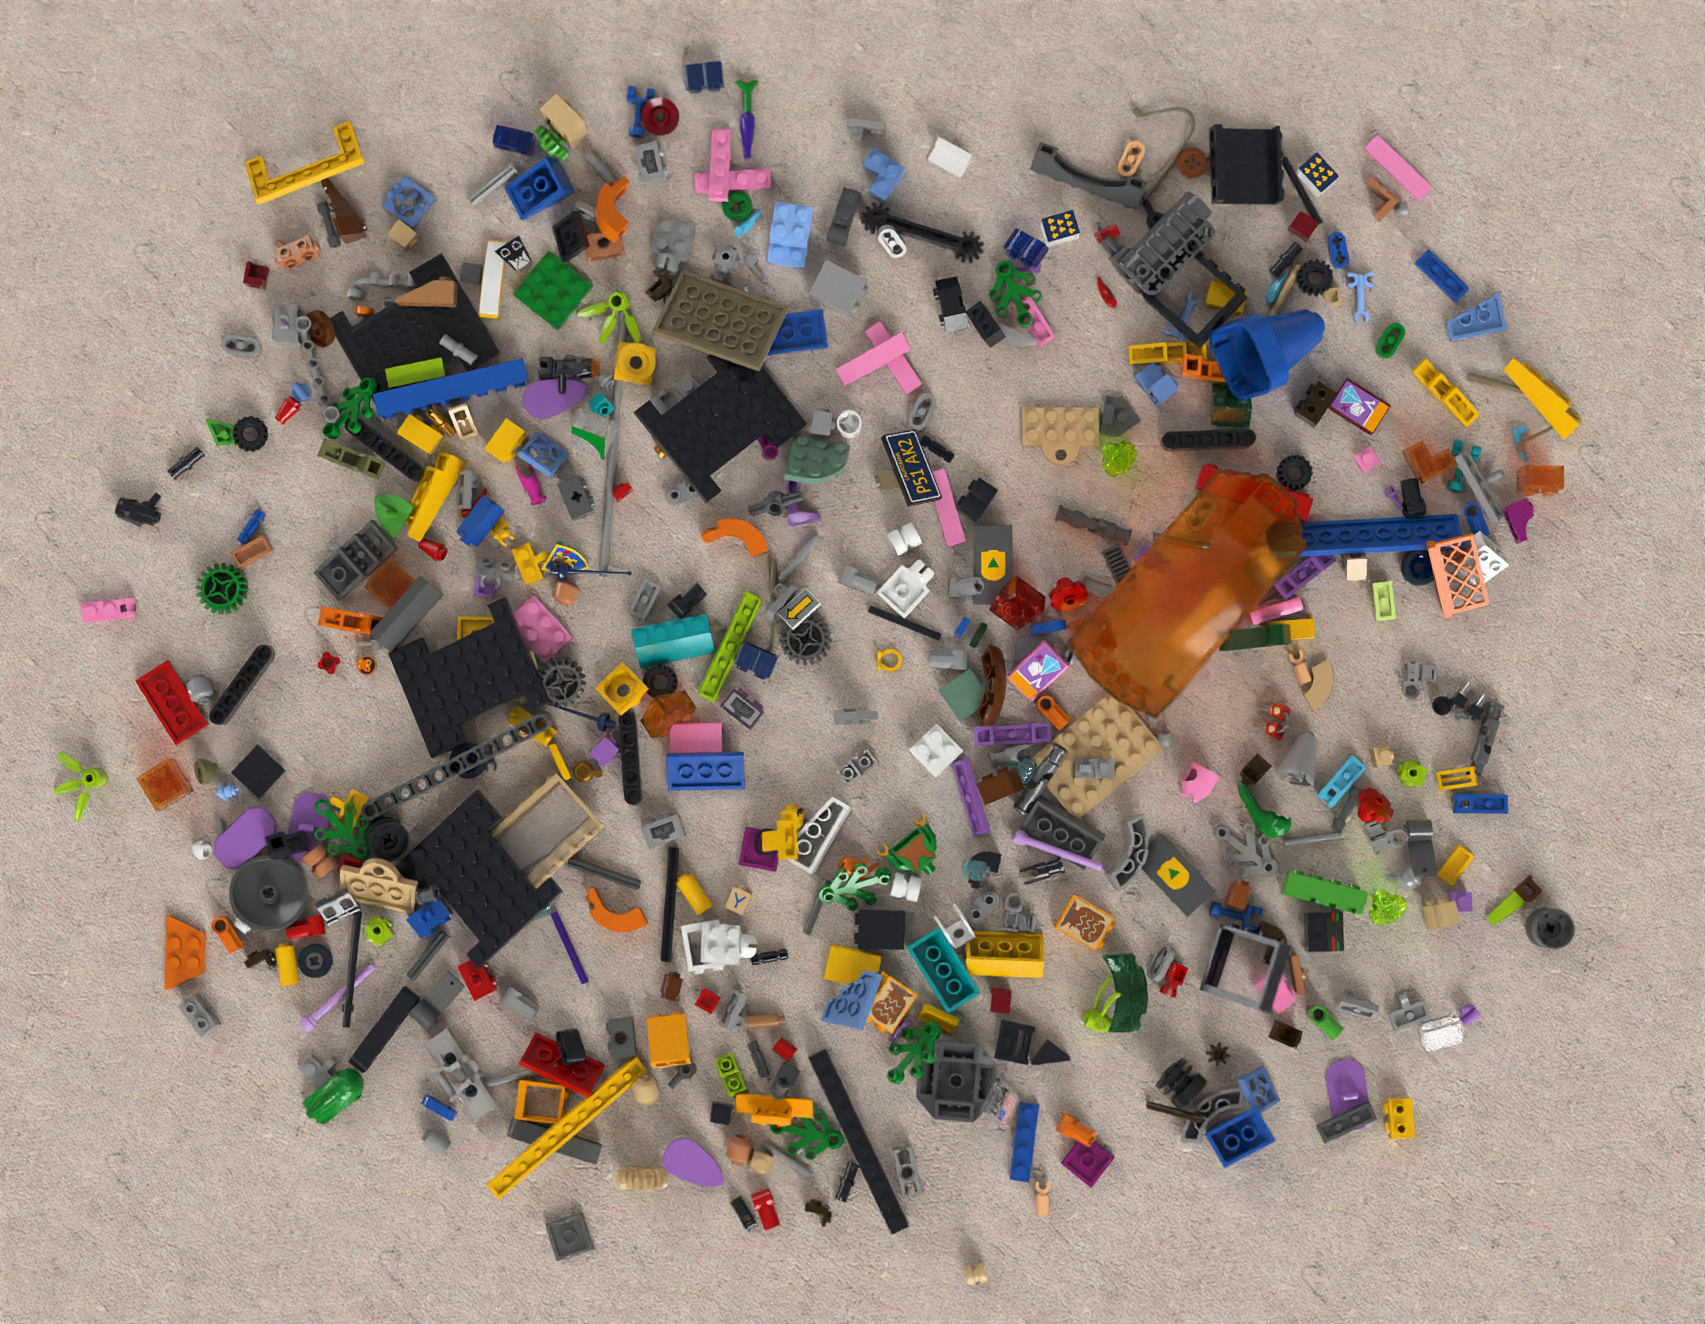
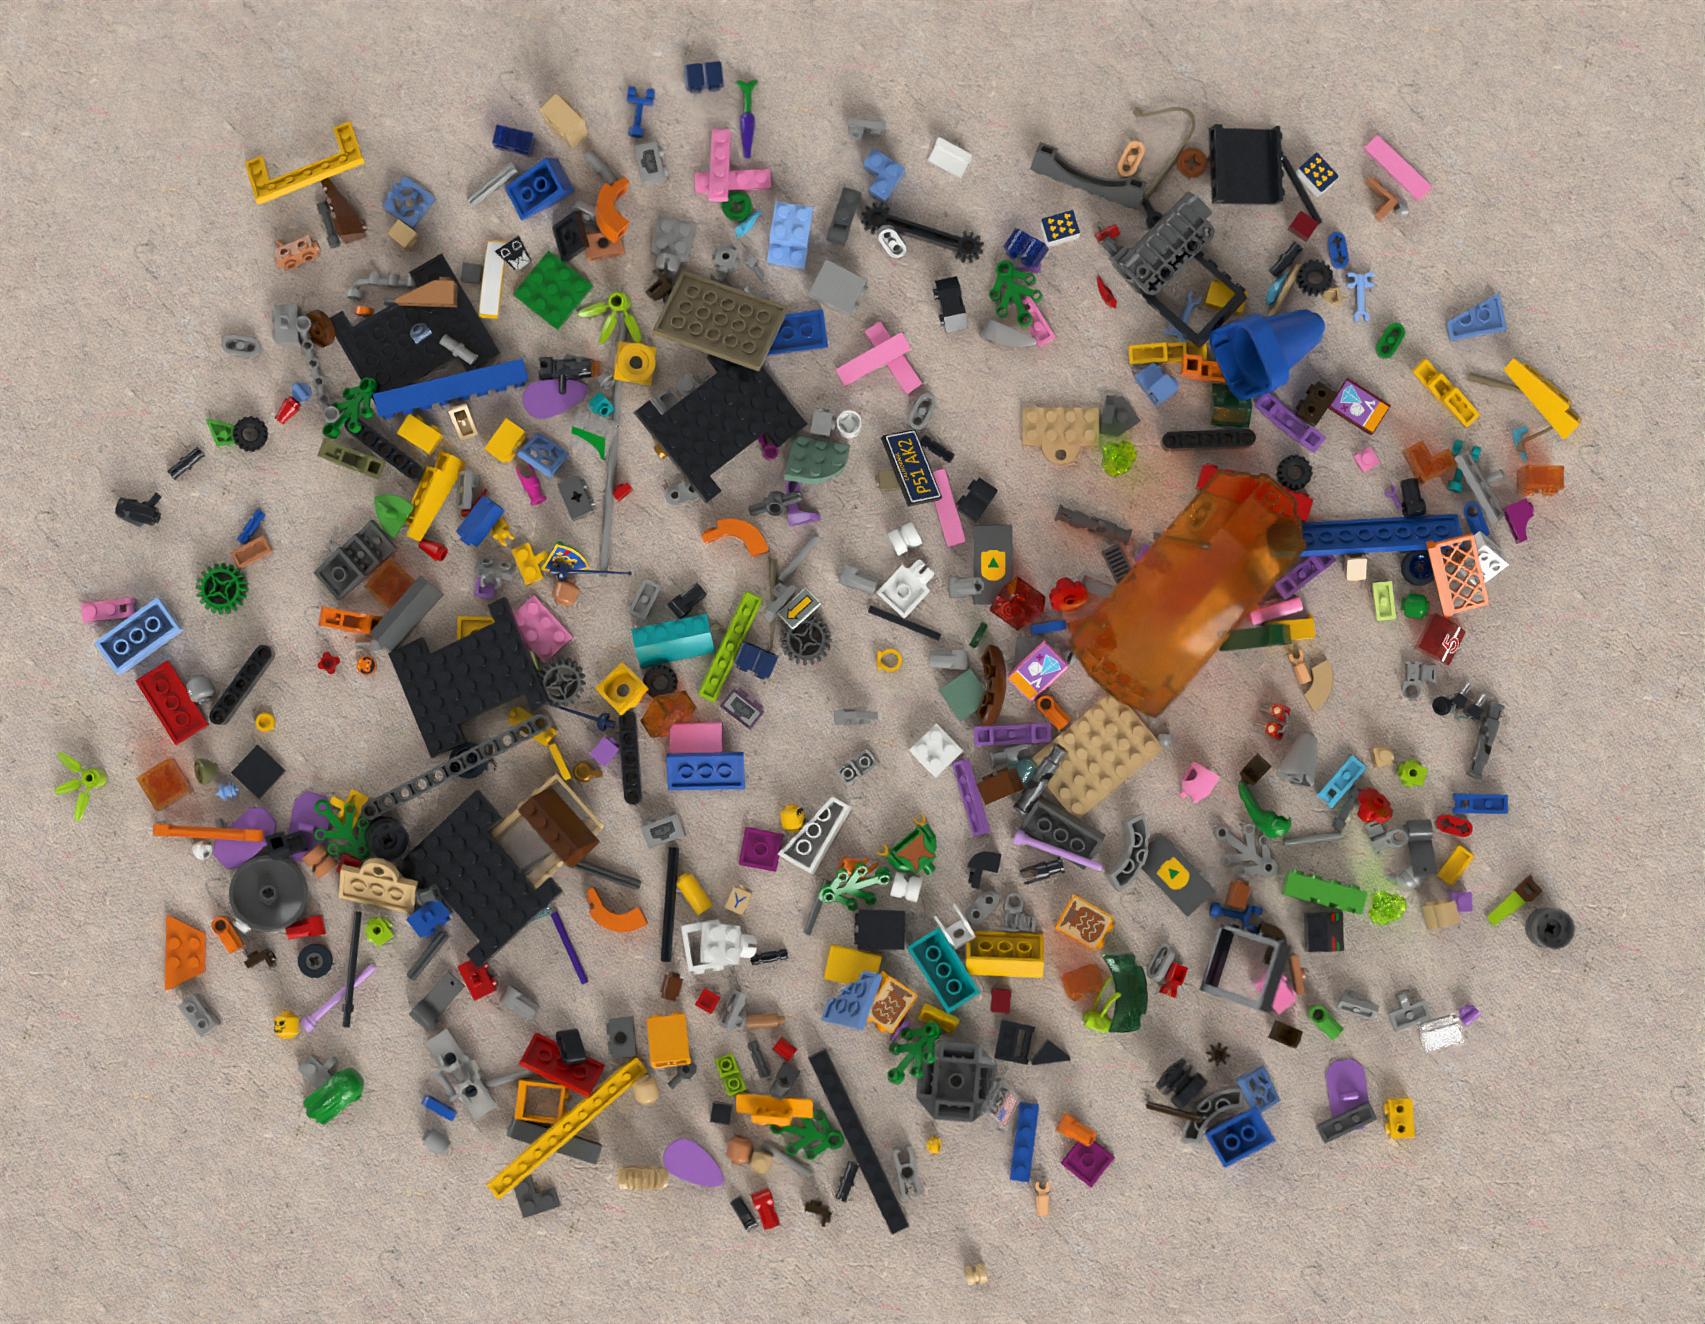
(139, 636): none -> light blue brick
(208, 832): none -> orange piece
(255, 276): dark red panel -> none
(265, 722): none -> yellow tile
(286, 1025): none -> yellow head
(287, 964): yellow brick -> none
(335, 903): piece -> none
(384, 1029): black beam -> none
(415, 372): lime tile -> none
(419, 332): none -> sand blue plate
(441, 421): pearl gold axle -> none
(533, 1202): none -> dark grey plate
(551, 142): bright green gear -> none
(559, 826): none -> reddish brown slope
(569, 1236): flat silver tile -> none
(670, 114): dark red dish -> none
(781, 841): yellow piece -> none
(934, 1144): none -> yellow plate
(962, 627): blue tile -> none
(975, 870): clear light blue brick -> none
(985, 324): black brick -> none
(1082, 981): none -> clear orange brick
(1094, 768): light grey hinge -> none
(1289, 423): none -> medium lavender slope
(1415, 606): none -> green head
(1440, 639): none -> clear red slope
(1441, 276): blue tile -> none
(1454, 821): none -> red beam
(1472, 776): yellow tile -> none

